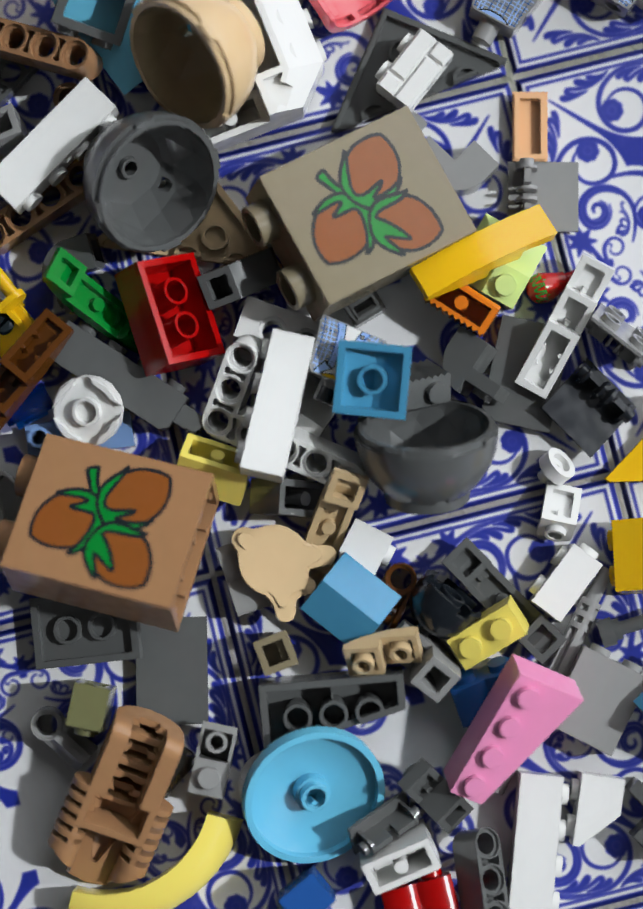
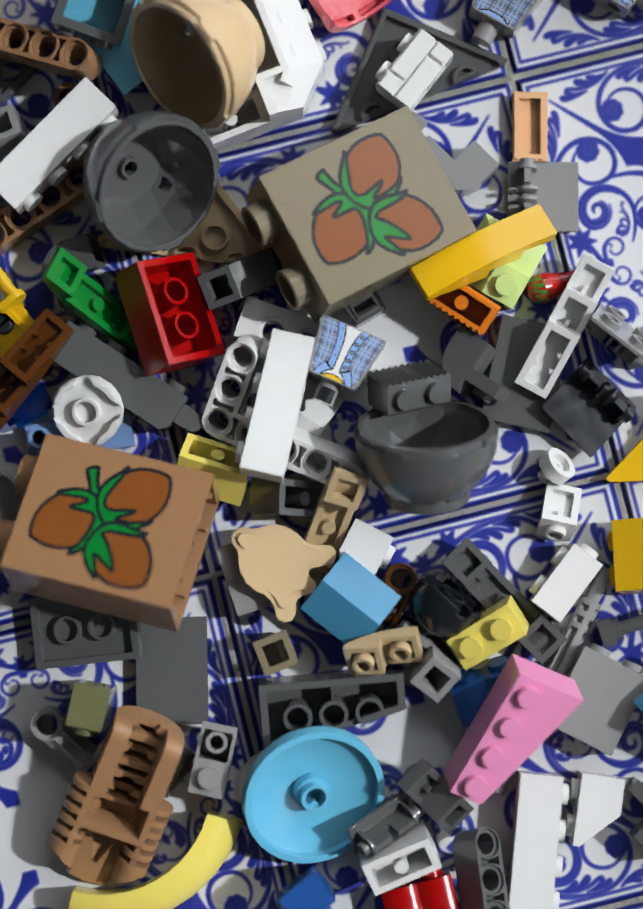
(372, 379): dark azure slope -> none

